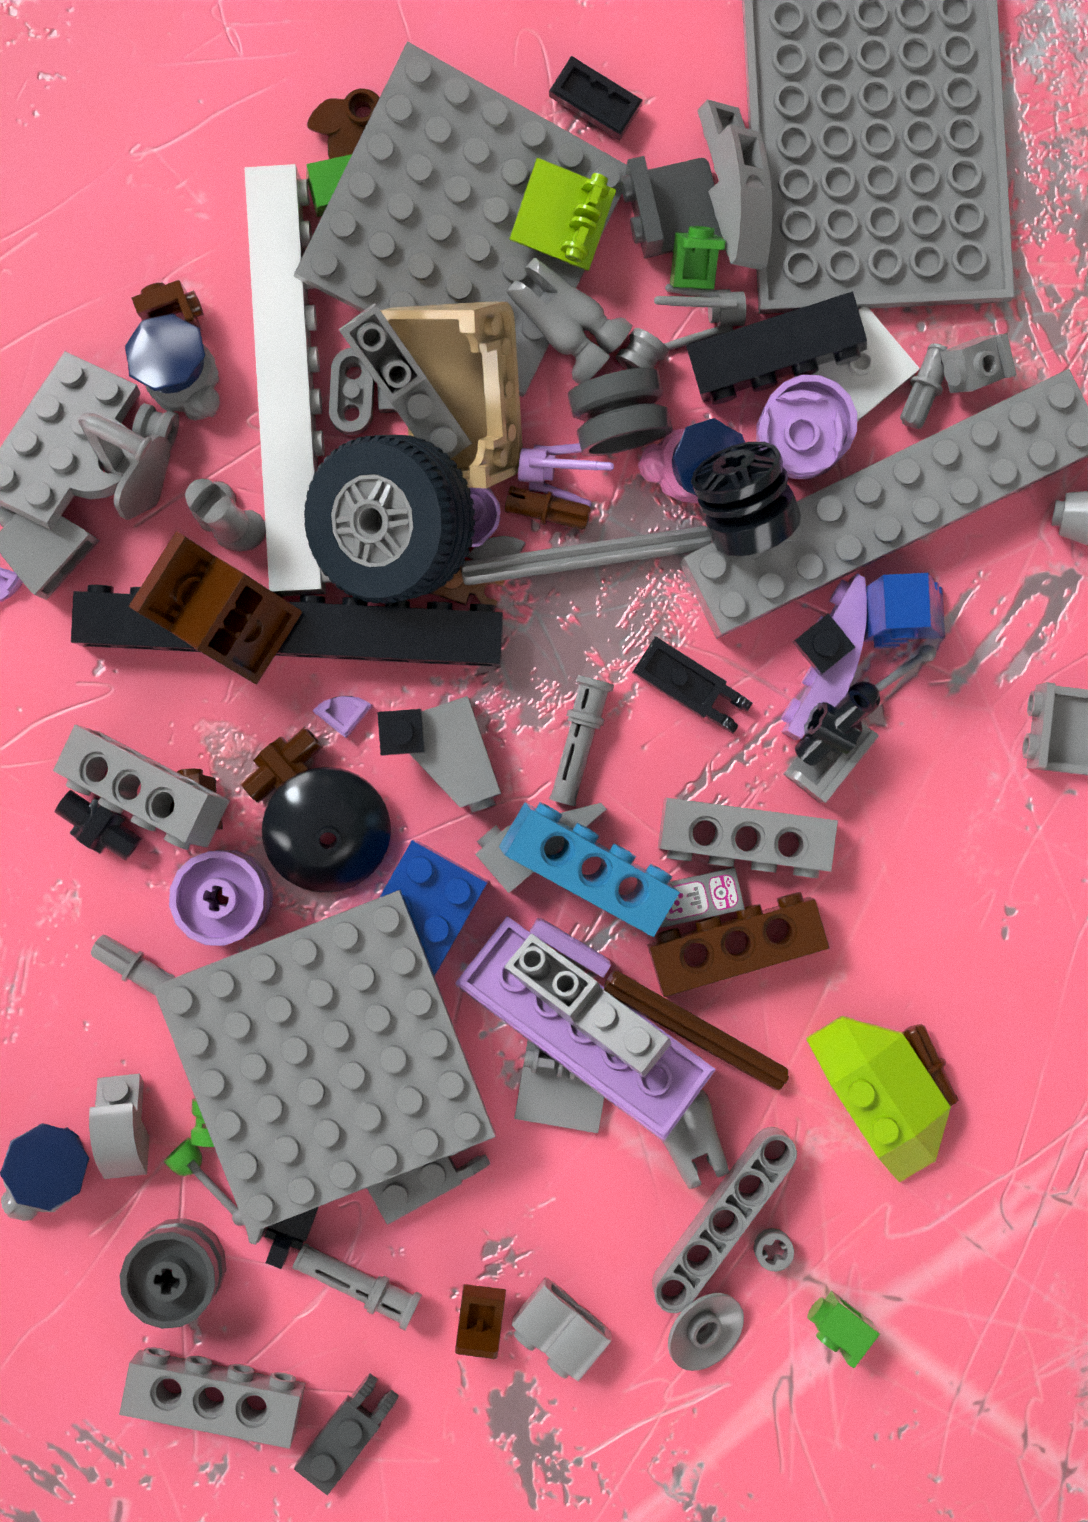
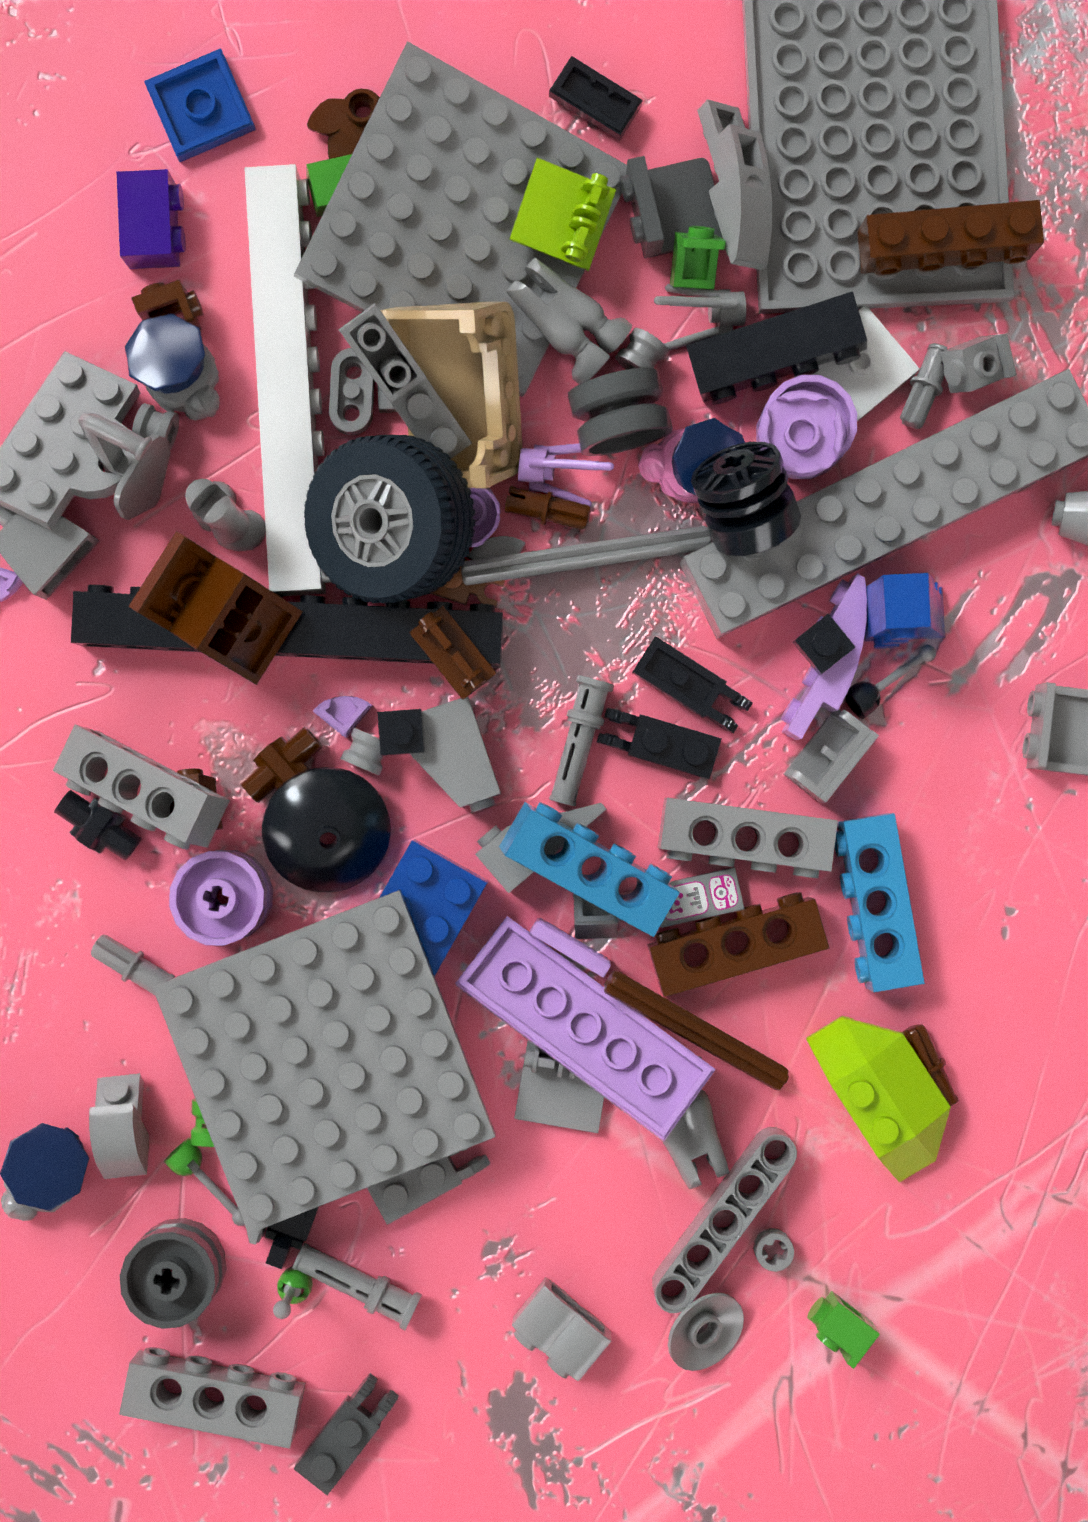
(149, 219): none -> dark purple brick
(200, 105): none -> blue tile
(291, 1293): none -> bright green hinge
(364, 752): none -> light grey wheel
(452, 652): none -> reddish brown hinge
(480, 1321): reddish brown bracket -> none
(587, 1005): light grey slope -> none
(592, 921): none -> light grey slope
(664, 743): none -> black hinge
(833, 728): black axle -> none
(903, 963): none -> dark azure brick
(950, 237): none -> reddish brown brick

